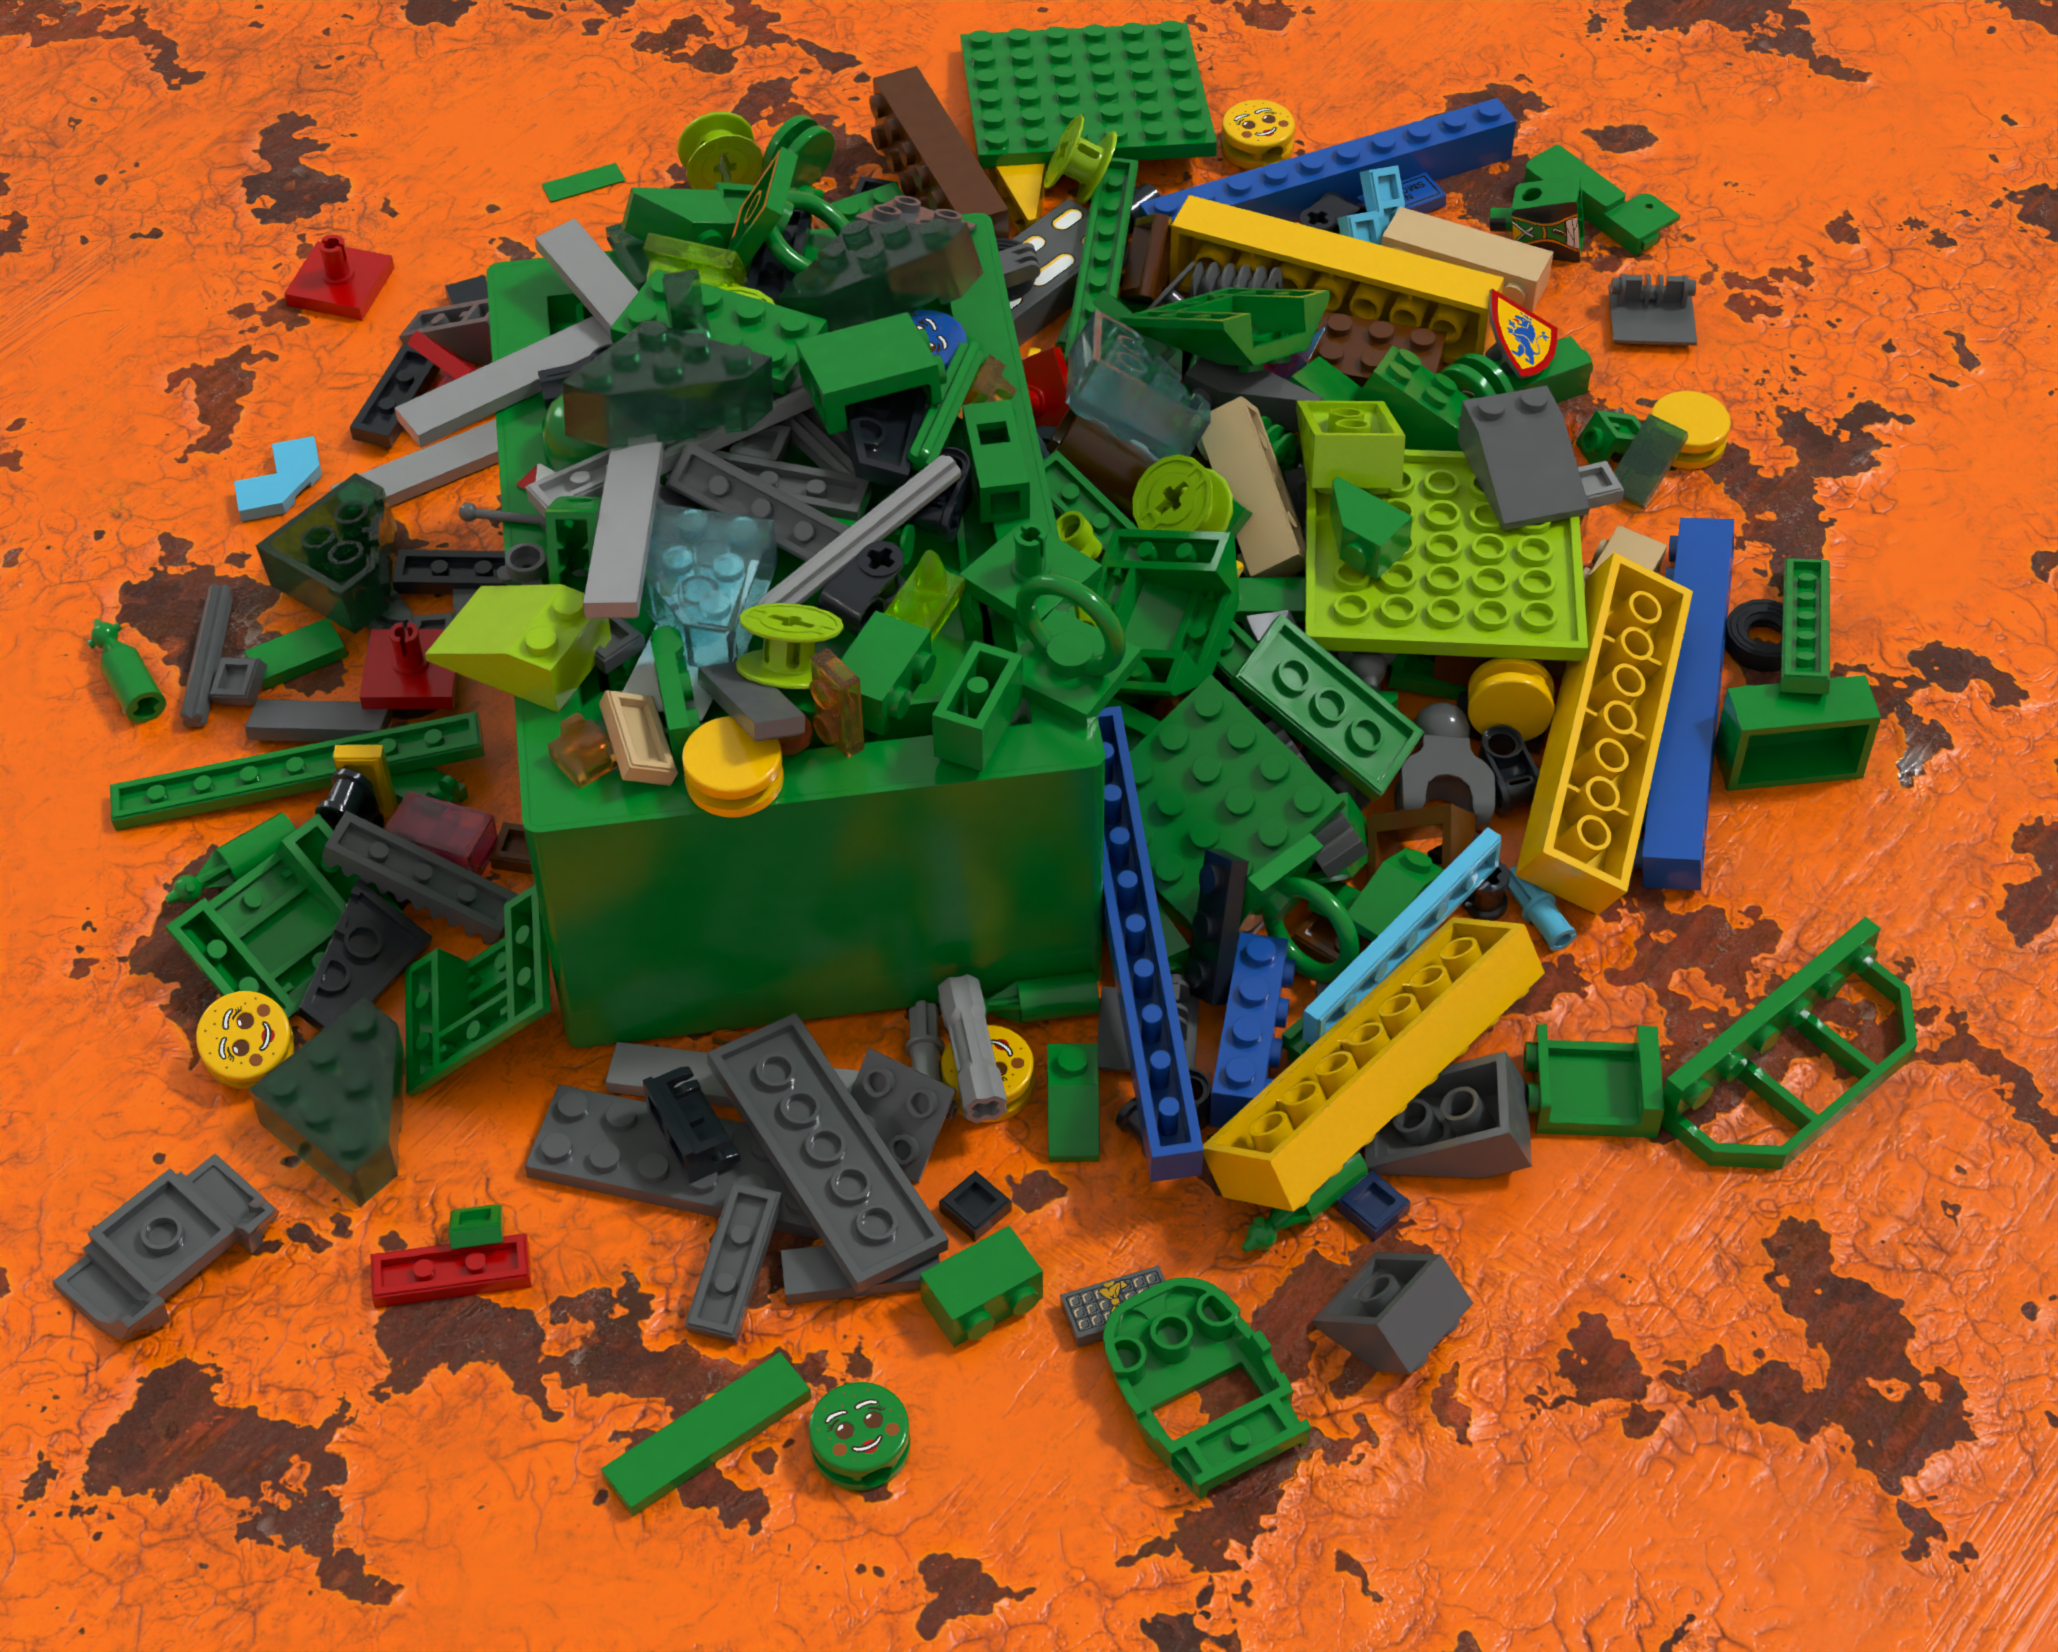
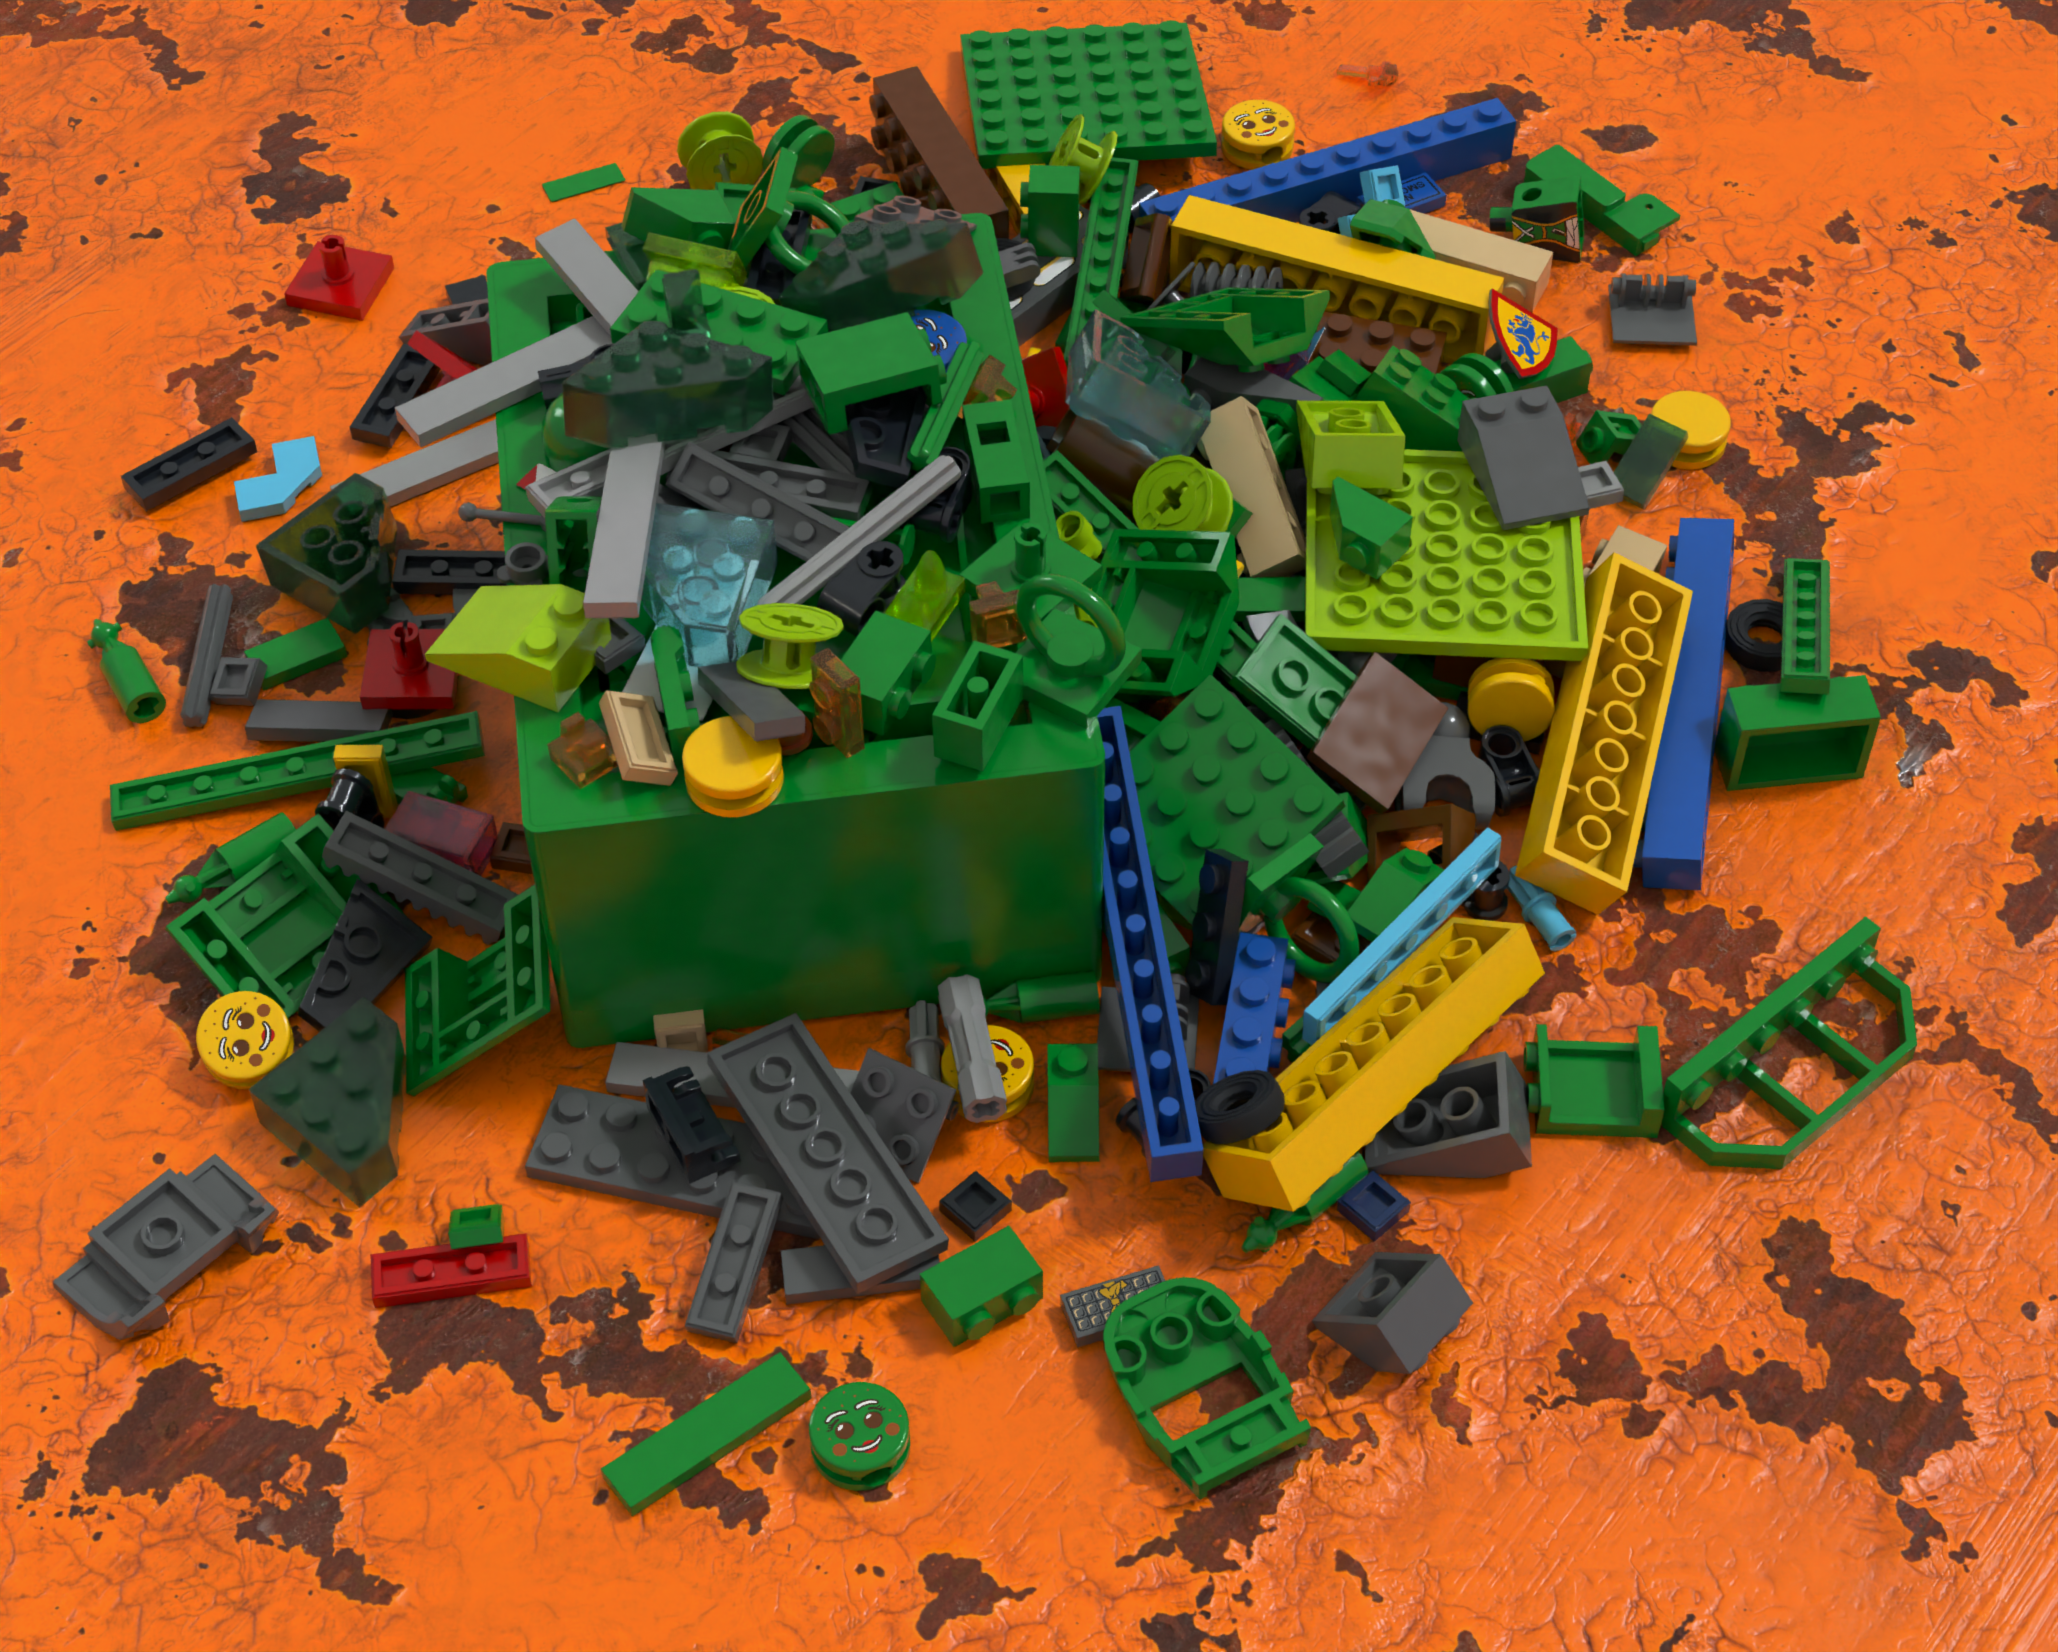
(188, 464): none -> black plate
(681, 1031): none -> tan tile
(995, 616): none -> clear orange tile
(1052, 210): none -> green brick
(1260, 1101): none -> black tyre
(1280, 414): none -> green tile
(1343, 372): none -> green tile
(1377, 733): none -> reddish brown tile
(1384, 75): none -> clear orange piece
(1391, 226): none -> green slope

